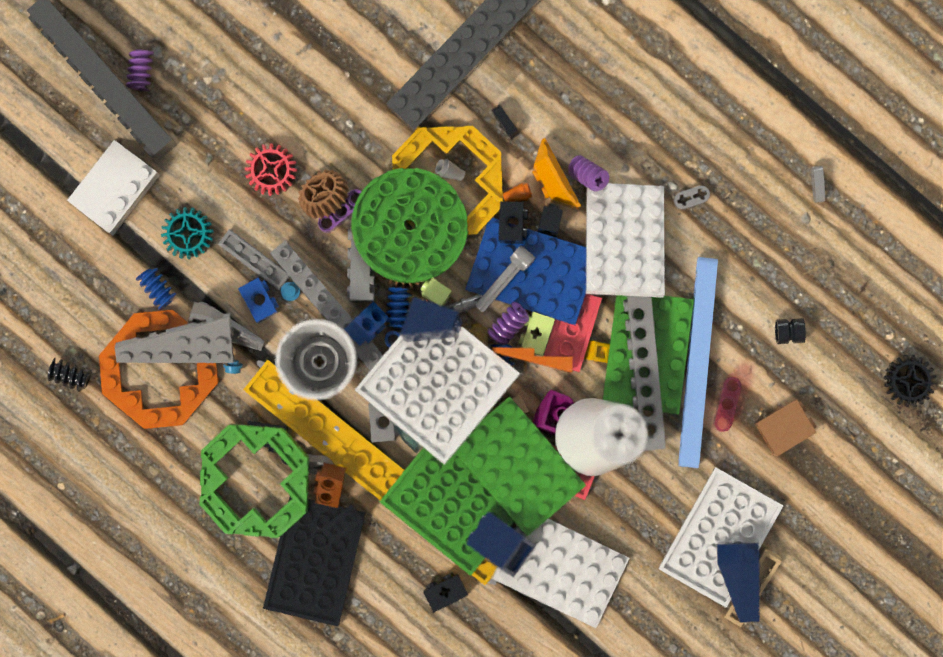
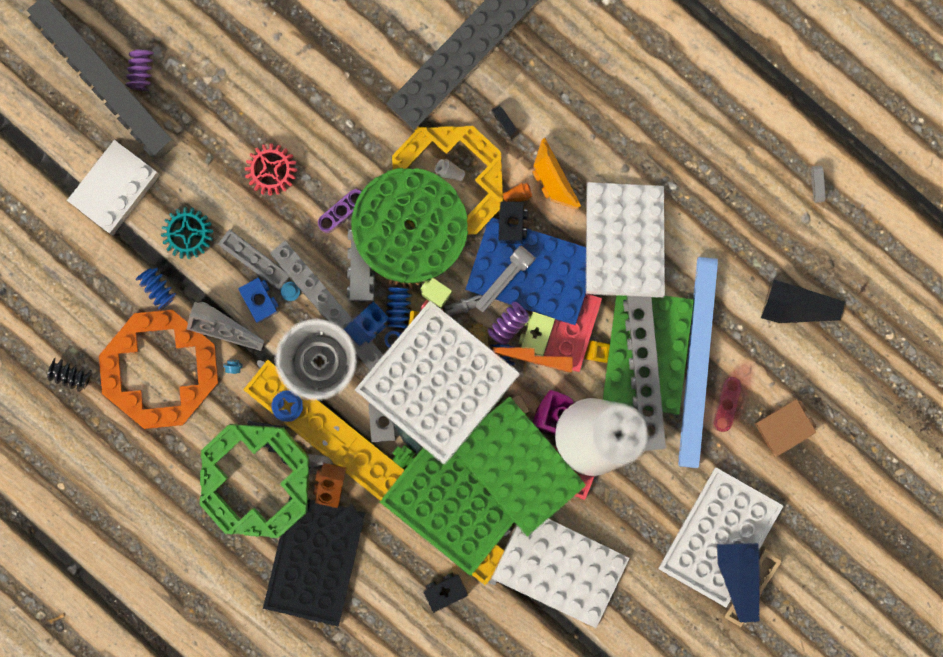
(182, 344): light grey wing -> none
(278, 403): none -> blue gear
(323, 194): medium nougat gear -> none
(403, 456): none -> bright green gear
(430, 322): dark blue slope -> none
(500, 544): dark blue slope -> none
(550, 220): black brick -> none
(588, 173): medium lavender piece -> none
(690, 193): light grey beam -> none
(787, 331): black wheel -> none
(795, 304): none -> black wedge
(908, 389): black gear -> none

